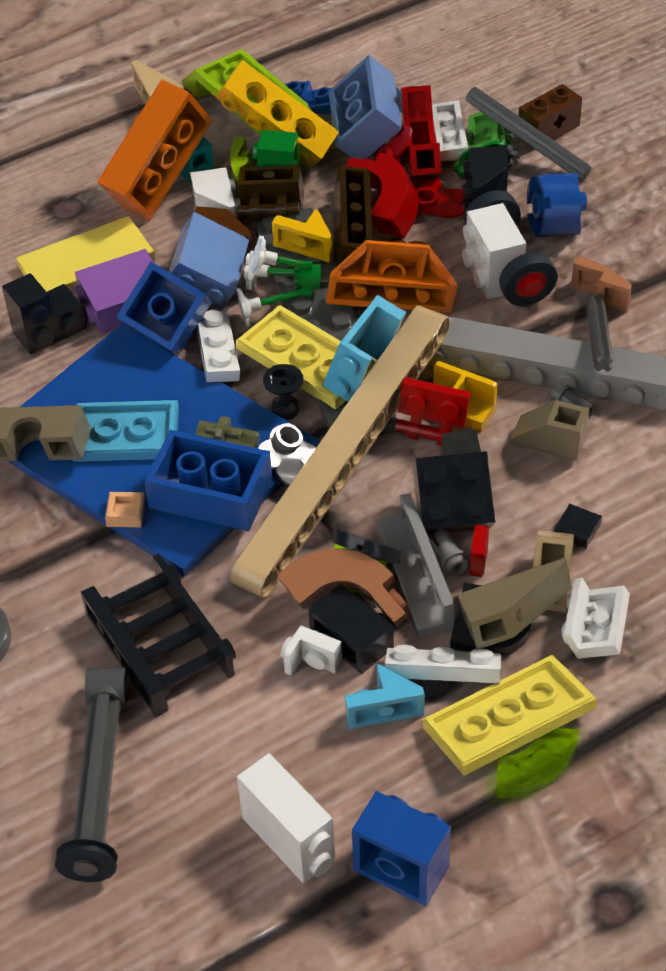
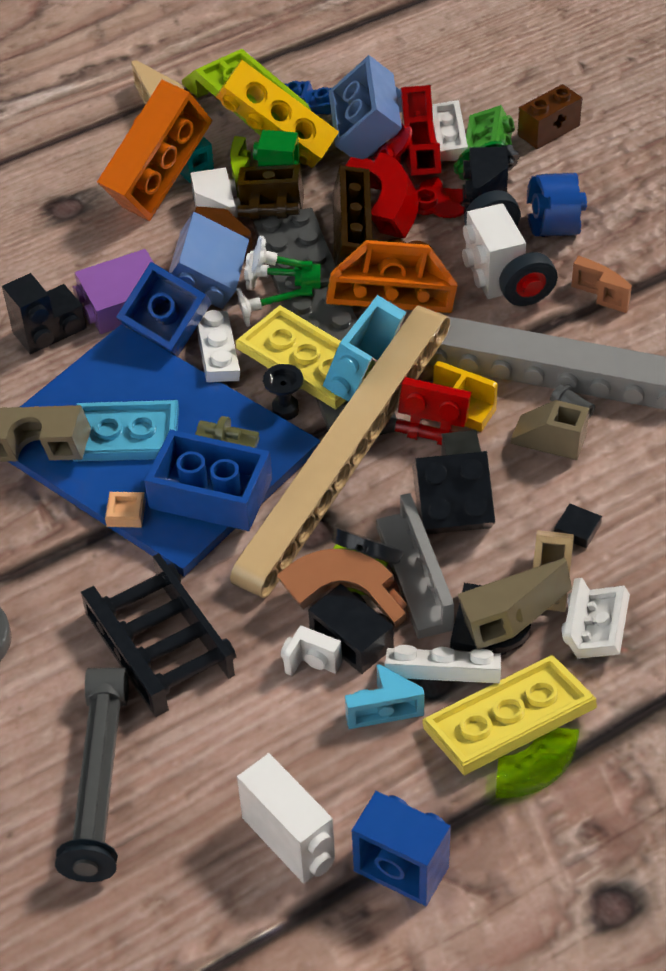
(60, 261): light yellow tile -> none
(287, 457): light grey plate -> none
(306, 238): yellow slope -> none
(453, 560): light grey pin -> none
(479, 550): red tile -> none
(527, 133): dark grey axle -> none
(599, 332): dark grey axle -> none

